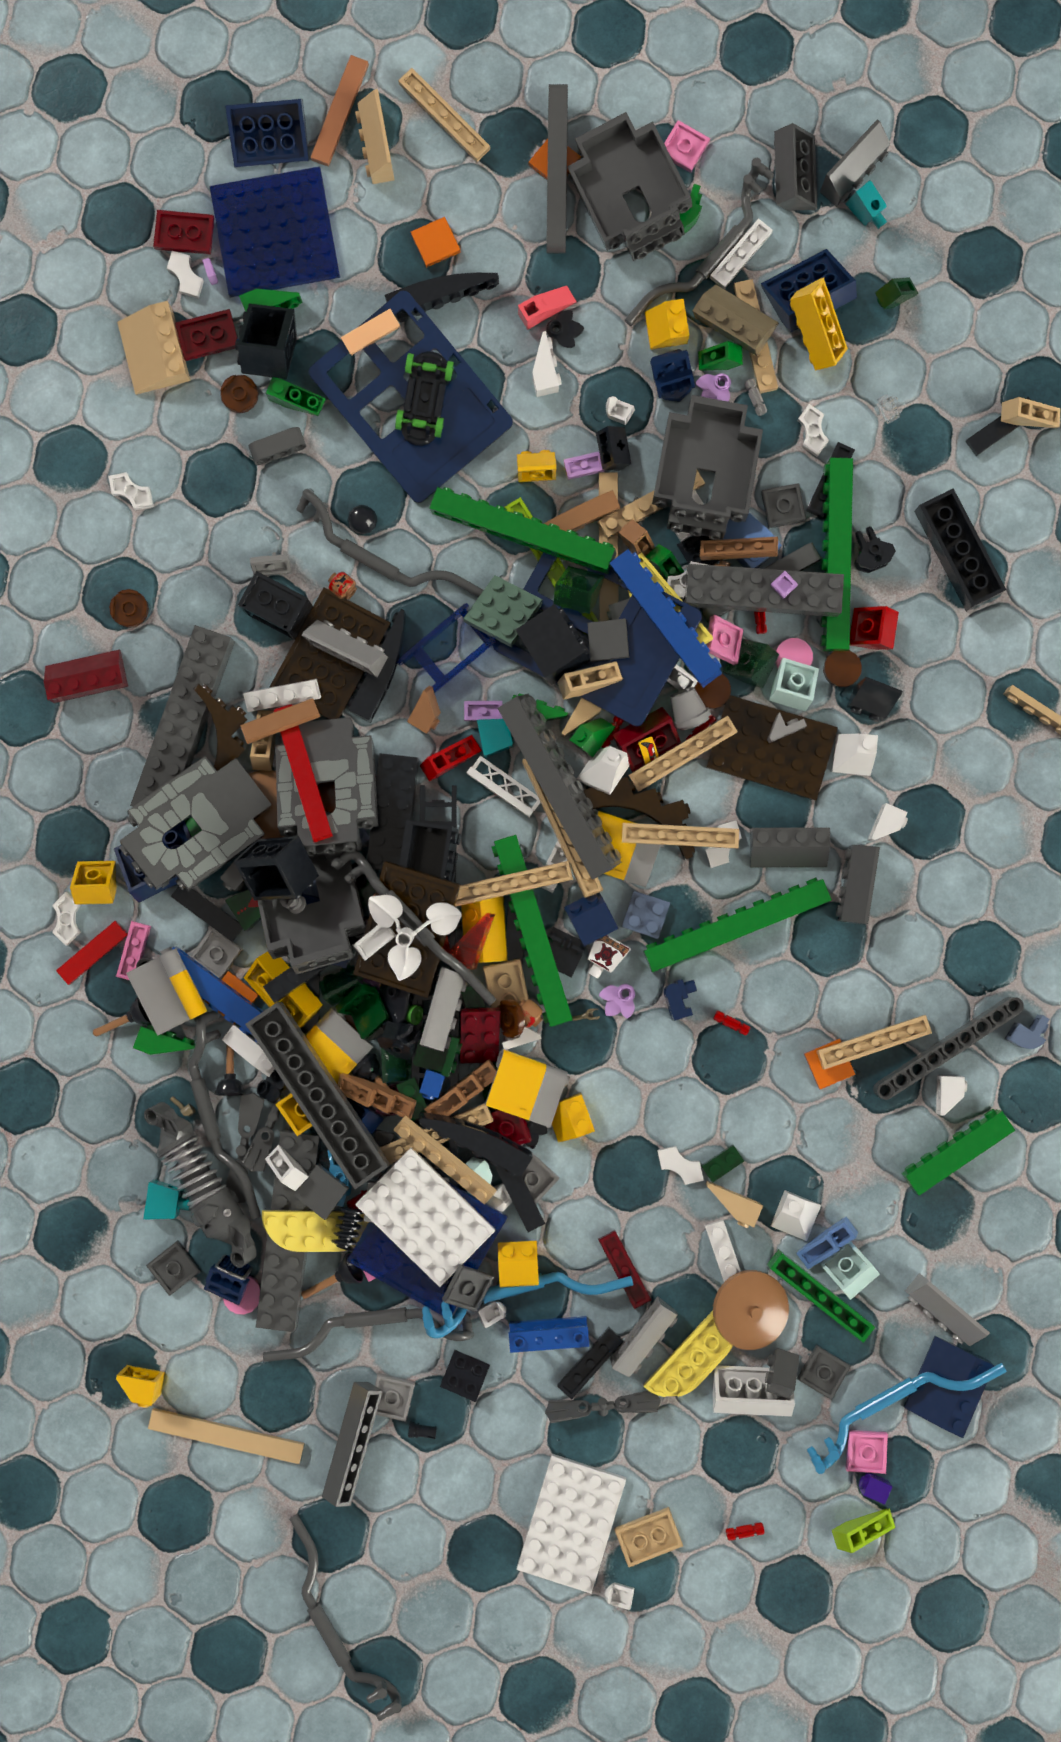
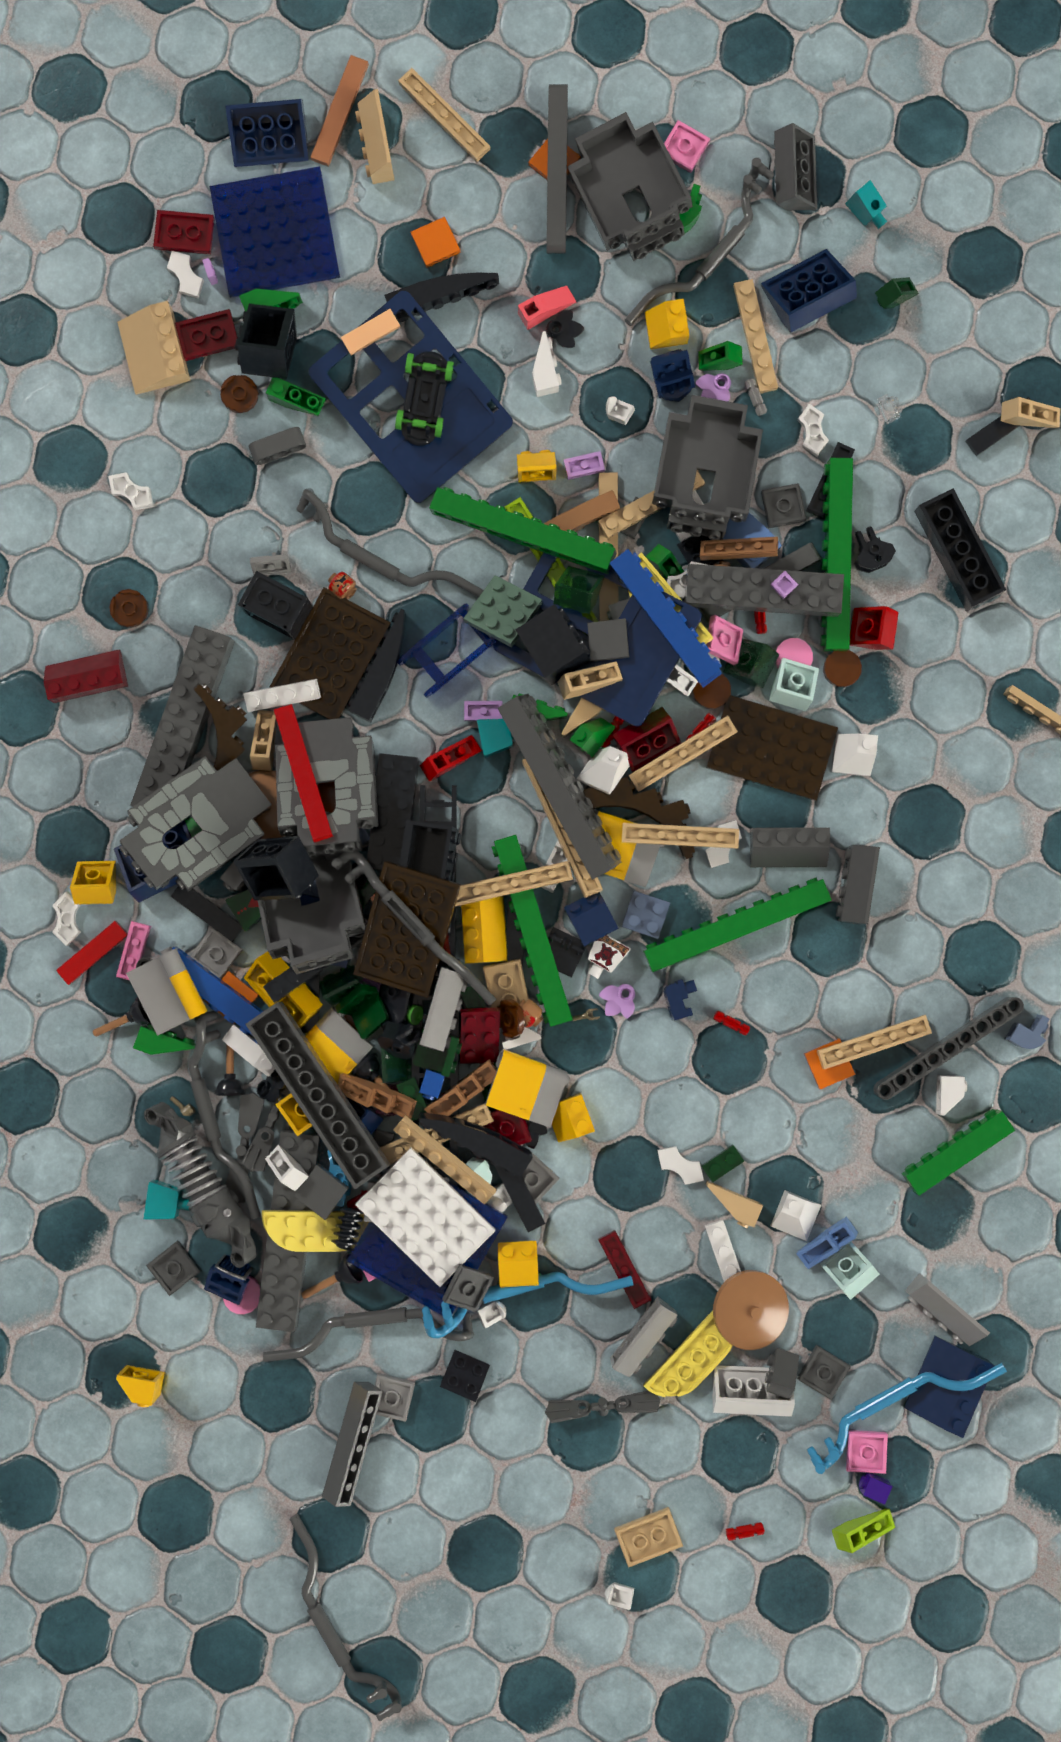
(226, 1436): tan tile -> none
(280, 721): medium nougat tile -> none
(295, 906): light grey bush -> none
(343, 646): light grey slope -> none
(362, 519): black hair -> none
(373, 941): white tile -> none
(401, 958): white plant -> none
(417, 1430): black pin -> none
(426, 711): medium nougat slope -> none
(471, 945): clear red slope -> none
(497, 789): white fence -> none
(548, 1334): blue fence -> none
(571, 1523): white plate -> none
(590, 1363): black tile -> none
(613, 448): black brick -> none
(636, 538): medium nougat slope -> none
(648, 750): sticker -> none
(688, 709): light grey piece -> none
(735, 319): dark tan slope -> none
(741, 254): white plate -> none
(780, 730): light grey slope -> none
(819, 324): yellow slope -> none
(820, 1295): green brick -> none
(855, 164): slope -> none
(873, 699): black slope -> none
(888, 821): white slope -> none

